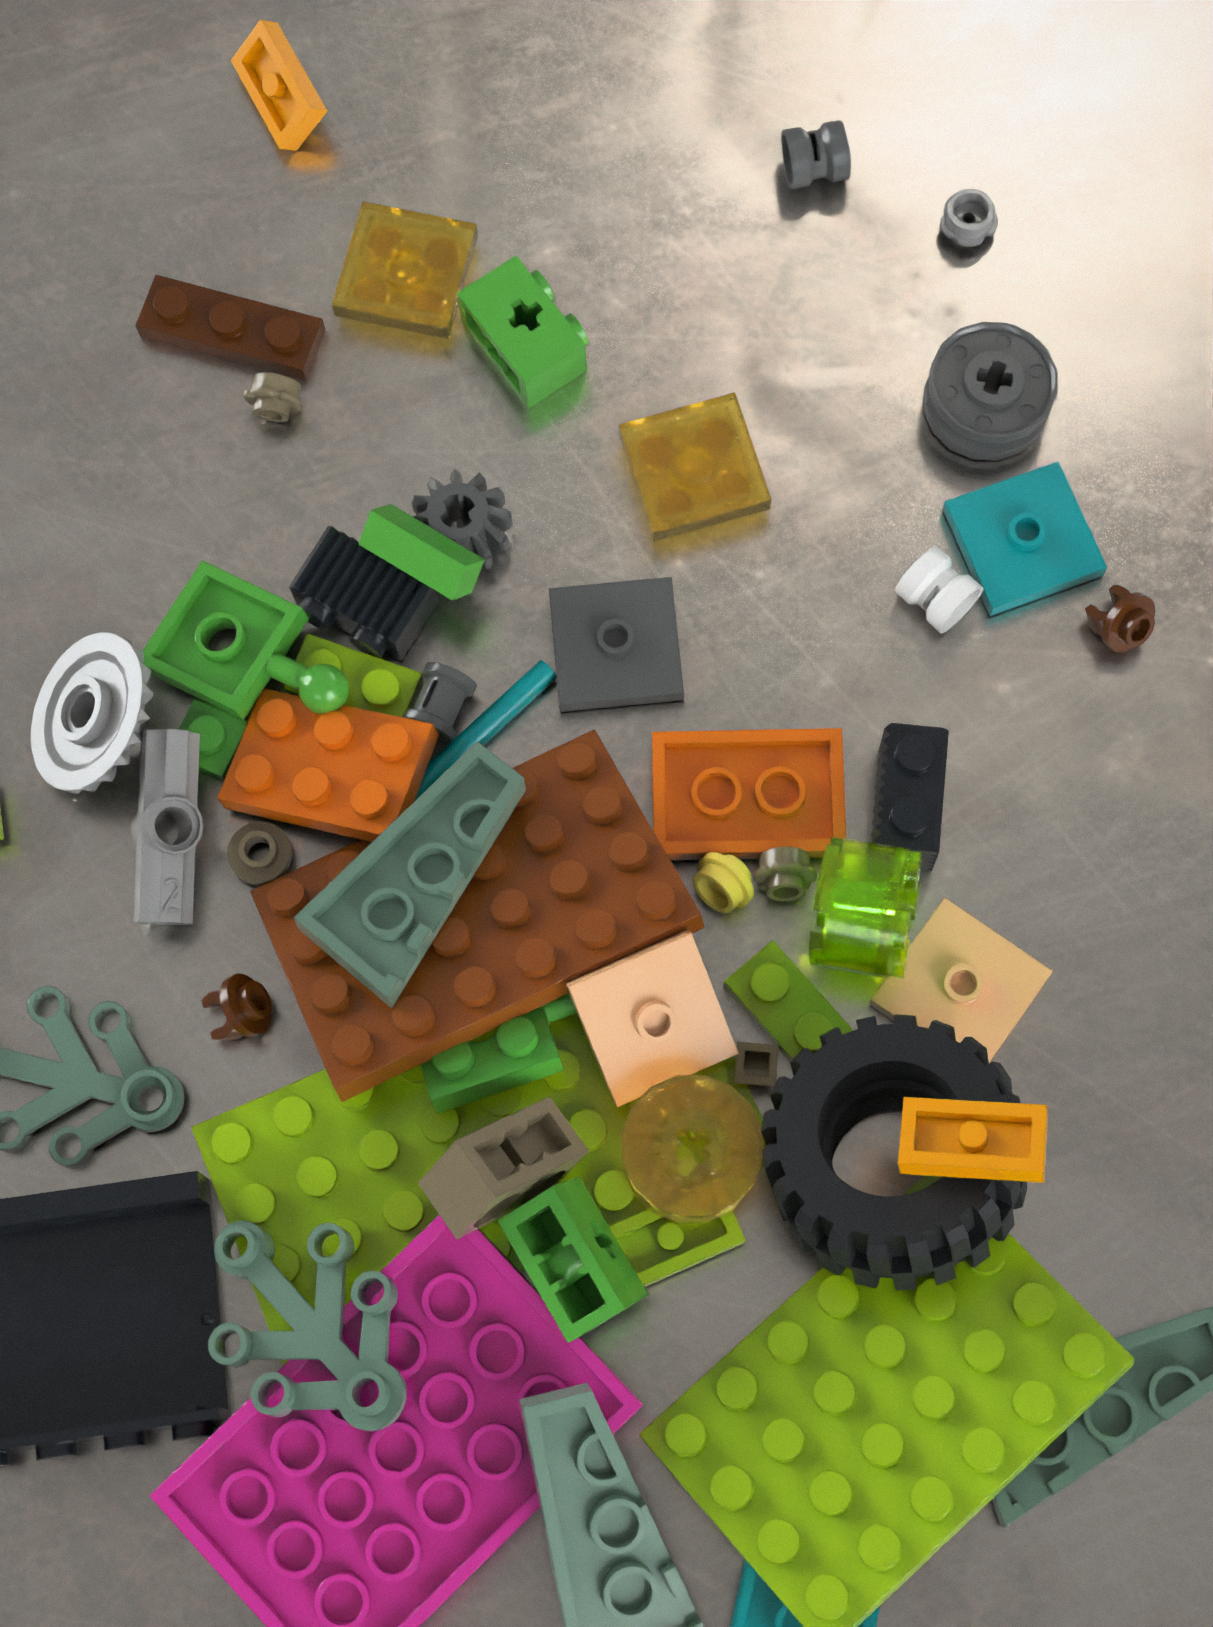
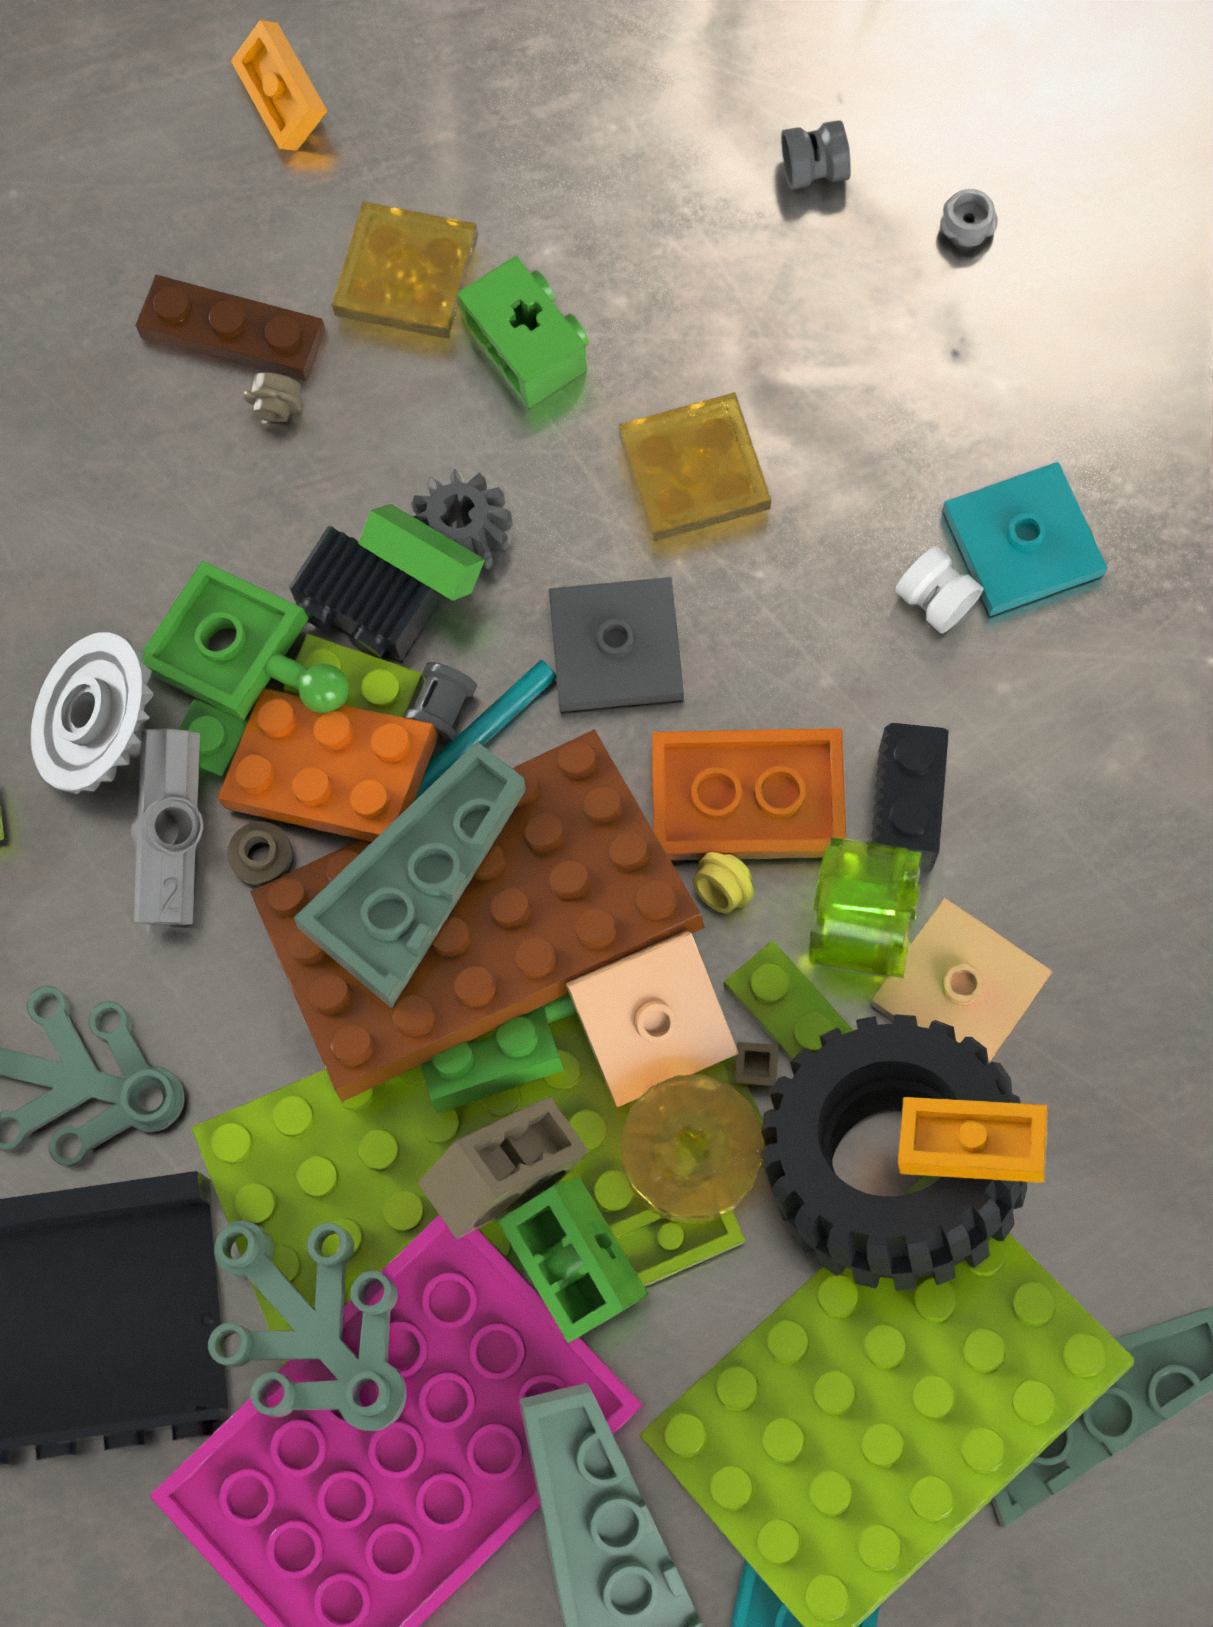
(244, 1005): reddish brown plate -> none
(784, 873): dark tan plate -> none
(996, 359): dark grey wheel -> none
(1127, 622): reddish brown plate -> none

